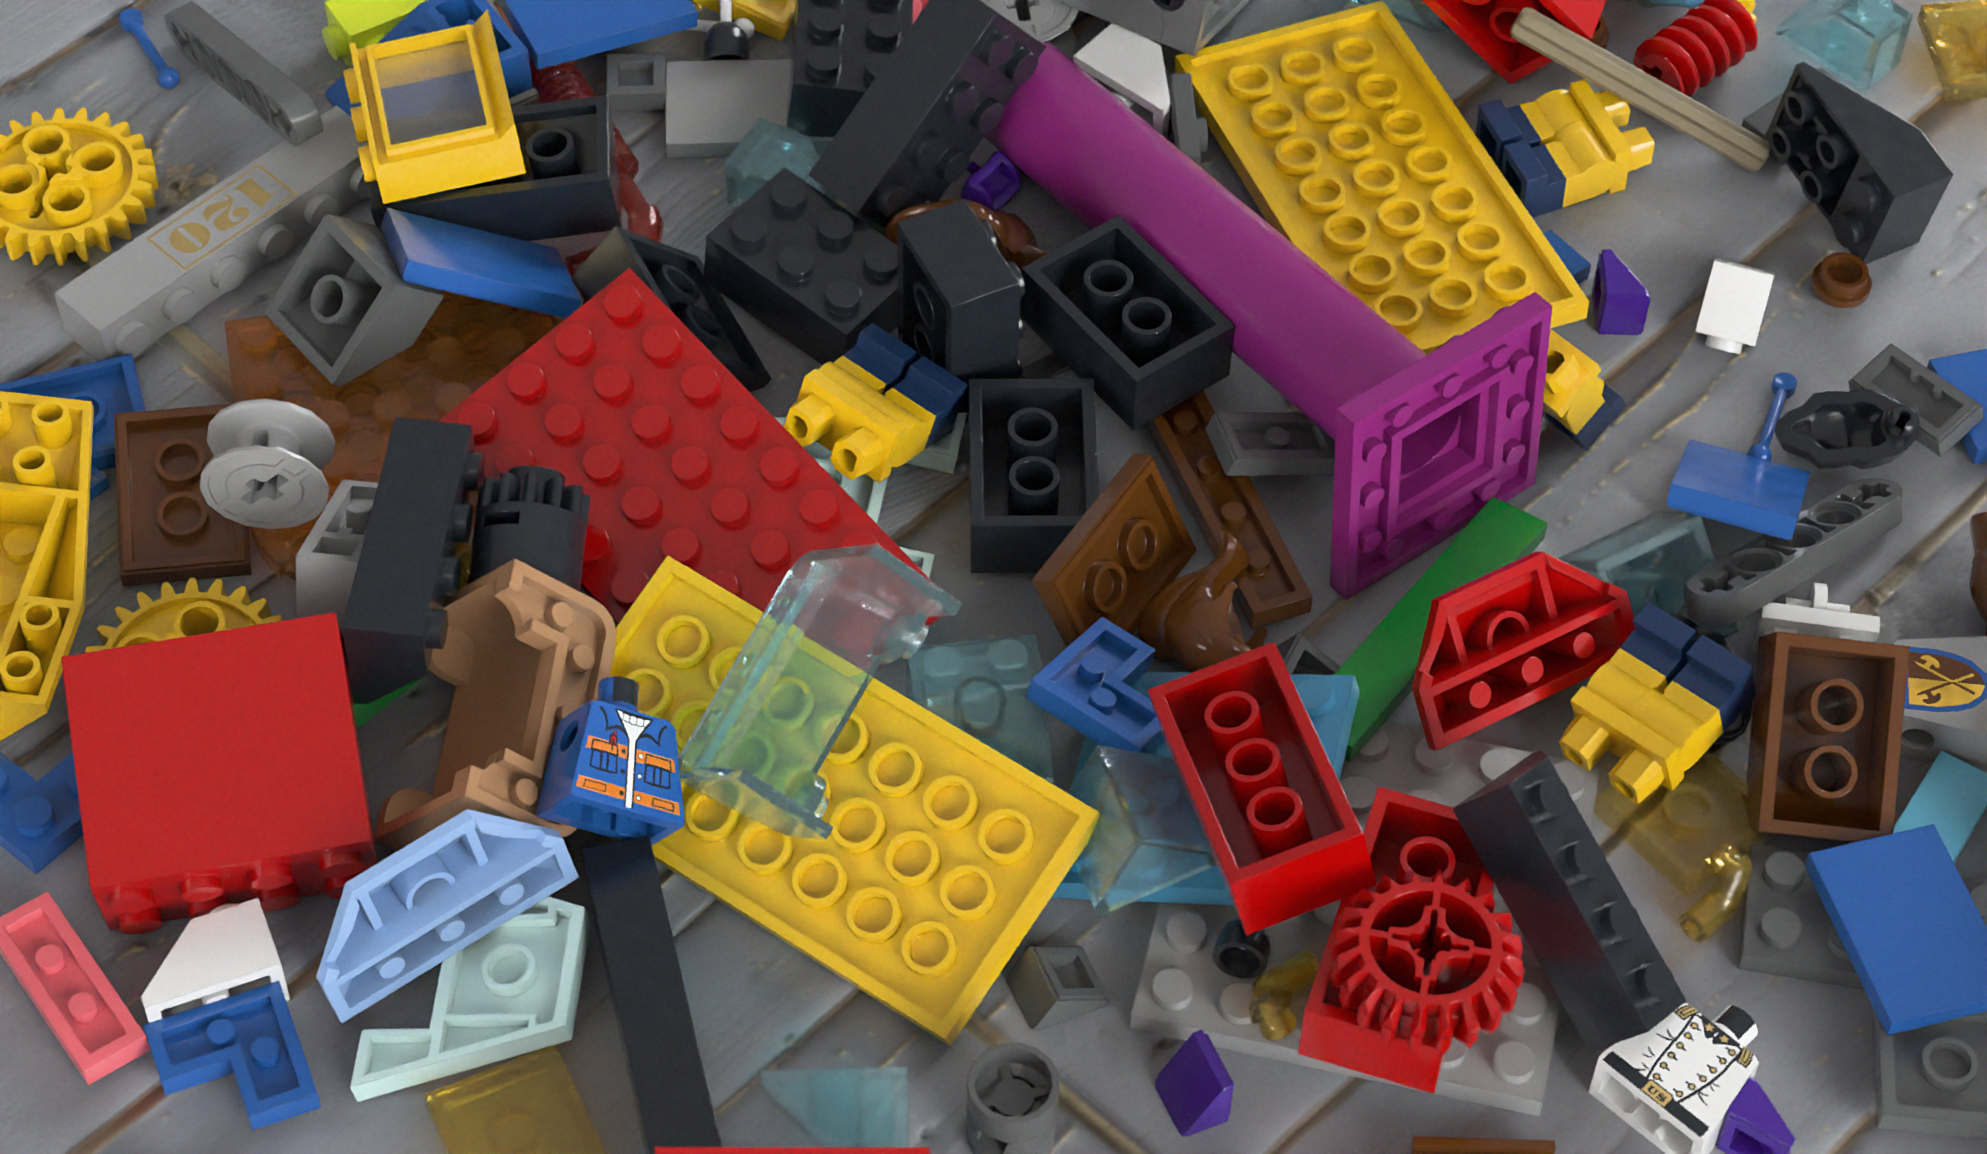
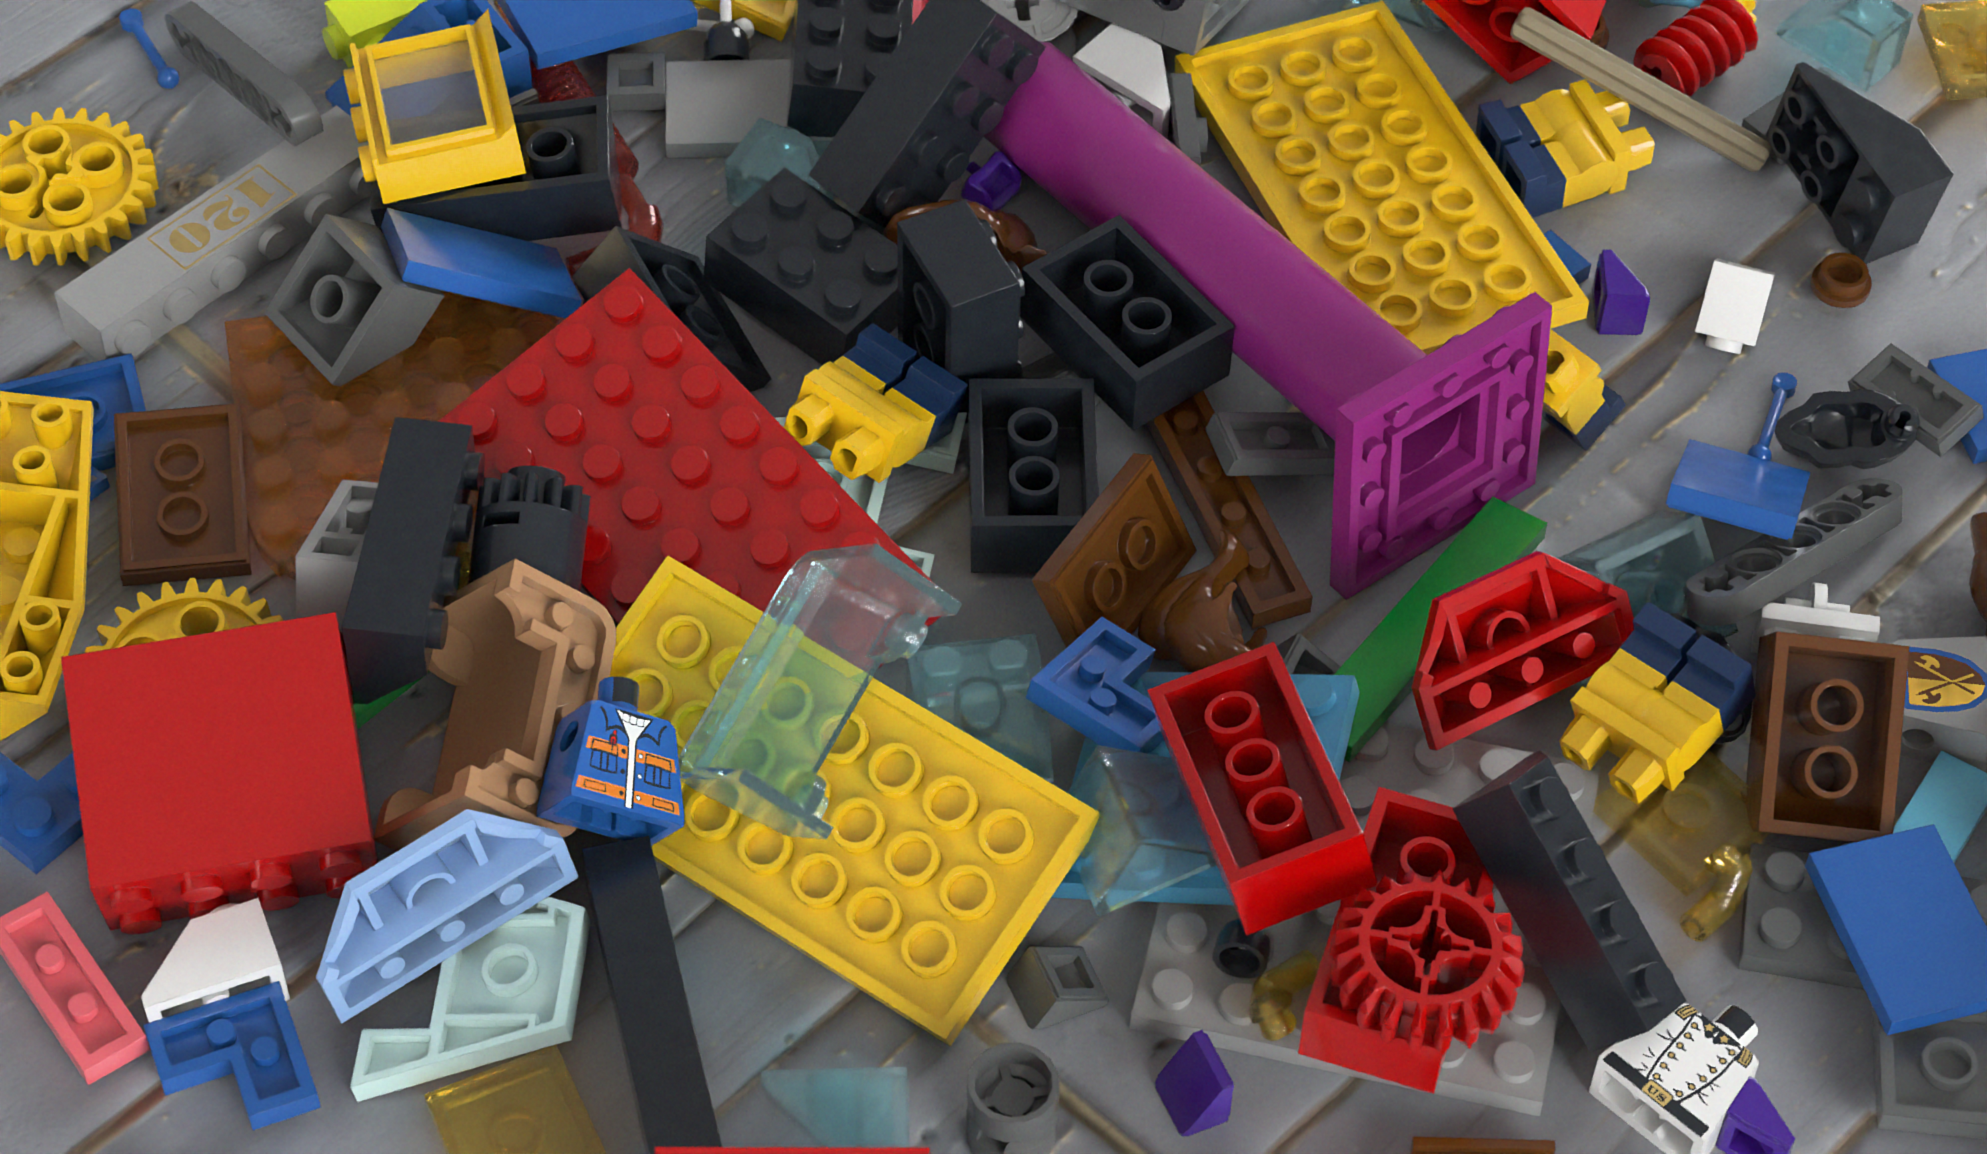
(267, 464): light grey piece -> none

